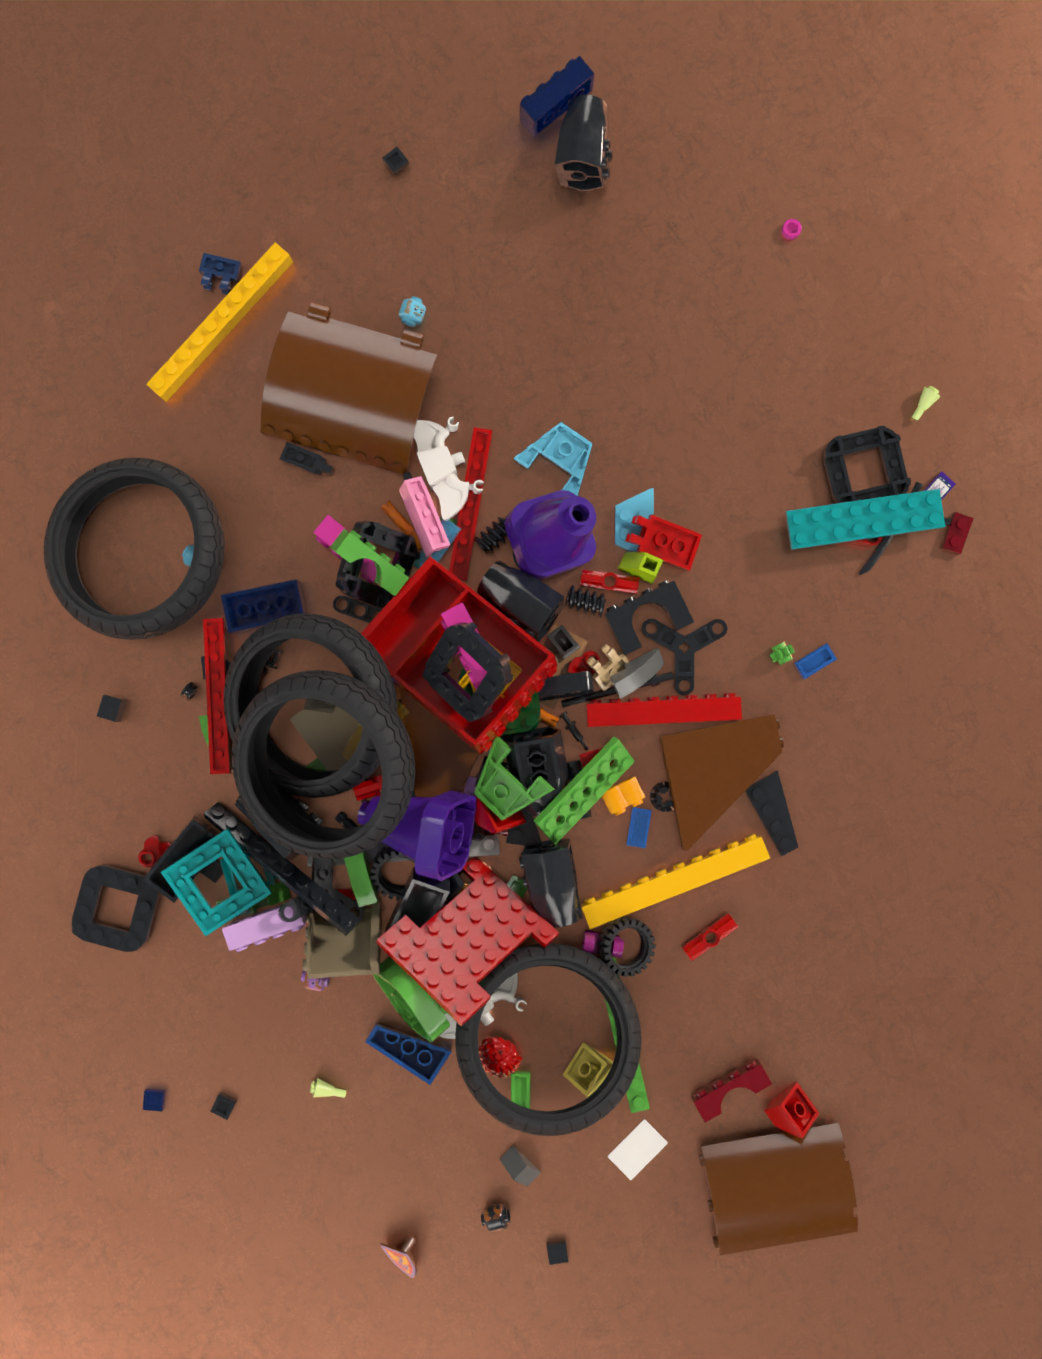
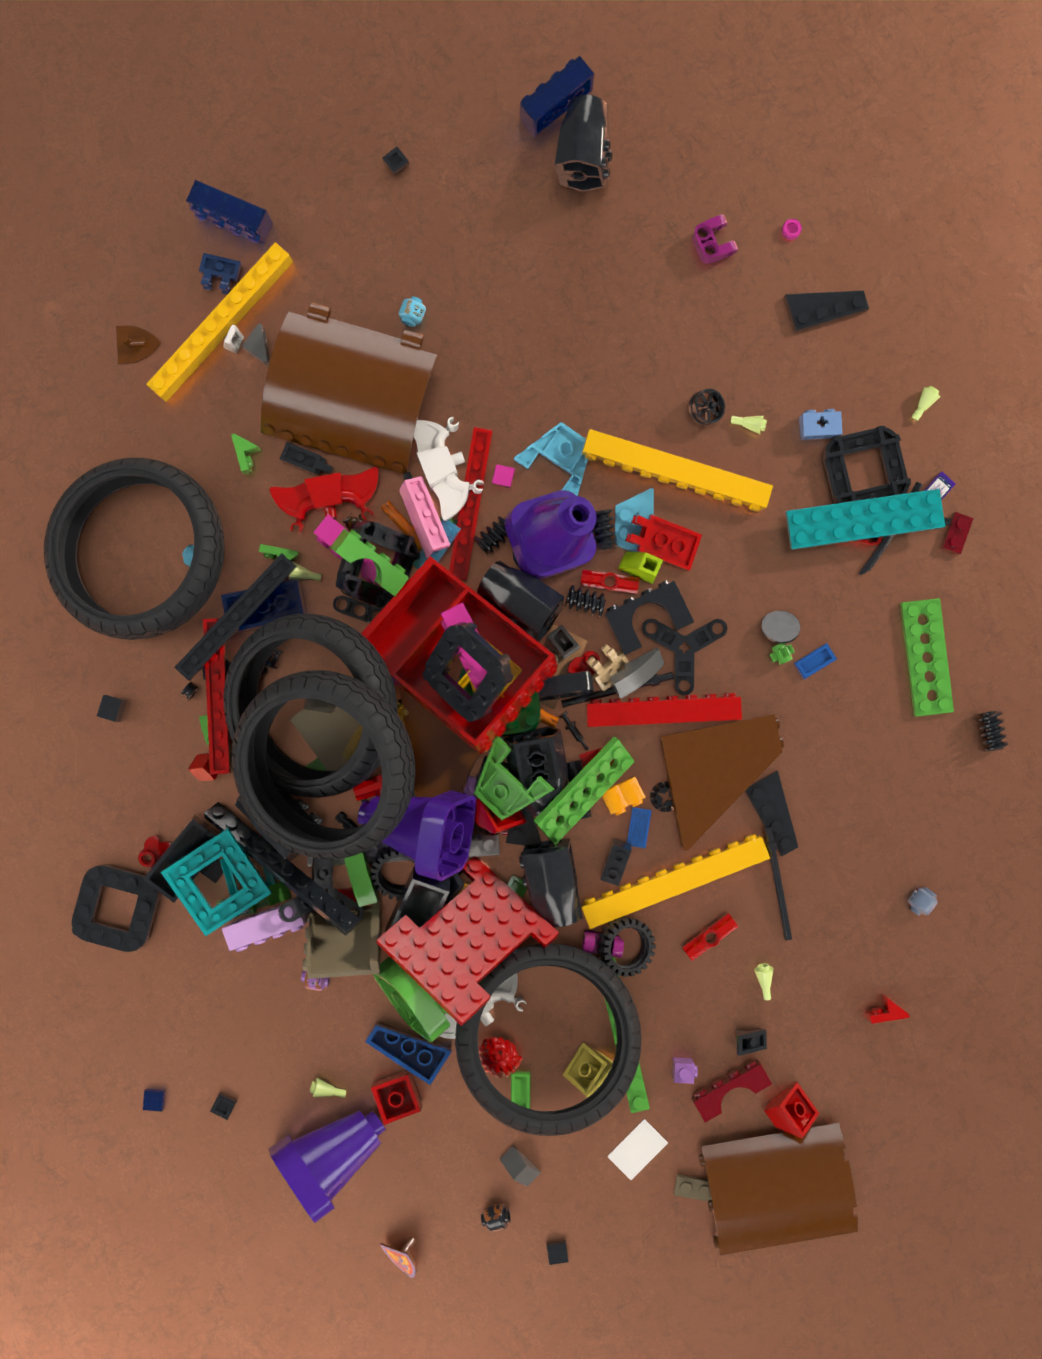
(134, 344): none -> reddish brown shield
(201, 768): none -> red panel
(229, 212): none -> clear blue brick
(233, 339): none -> white slope
(235, 617): none -> black plate
(242, 450): none -> bright green slope
(257, 345): none -> dark grey slope
(271, 551): none -> bright green slope
(303, 573): none -> yellowish green cone
(326, 494): none -> red torso
(326, 1159): none -> dark purple cone
(350, 522): none -> dark brown wheel
(396, 1096): none -> red brick
(503, 476): none -> dark pink tile
(602, 530): none -> black piece
(615, 862): none -> black brick
(676, 470): none -> yellow brick
(684, 1070): none -> medium lavender brick
(691, 1187): none -> dark tan plate
(706, 407): none -> black wheel
(709, 242): none -> magenta piece
(750, 1041): none -> black slope
(753, 423): none -> yellowish green cone
(764, 974): none -> yellowish green cone
(771, 847): none -> black bar
(780, 627): none -> piece
(811, 430): none -> medium blue brick
(820, 308): none -> black wing
(889, 1013): none -> red slope
(917, 667): none -> bright green plate
(922, 901): none -> sand blue head
(993, 730): none -> black piece

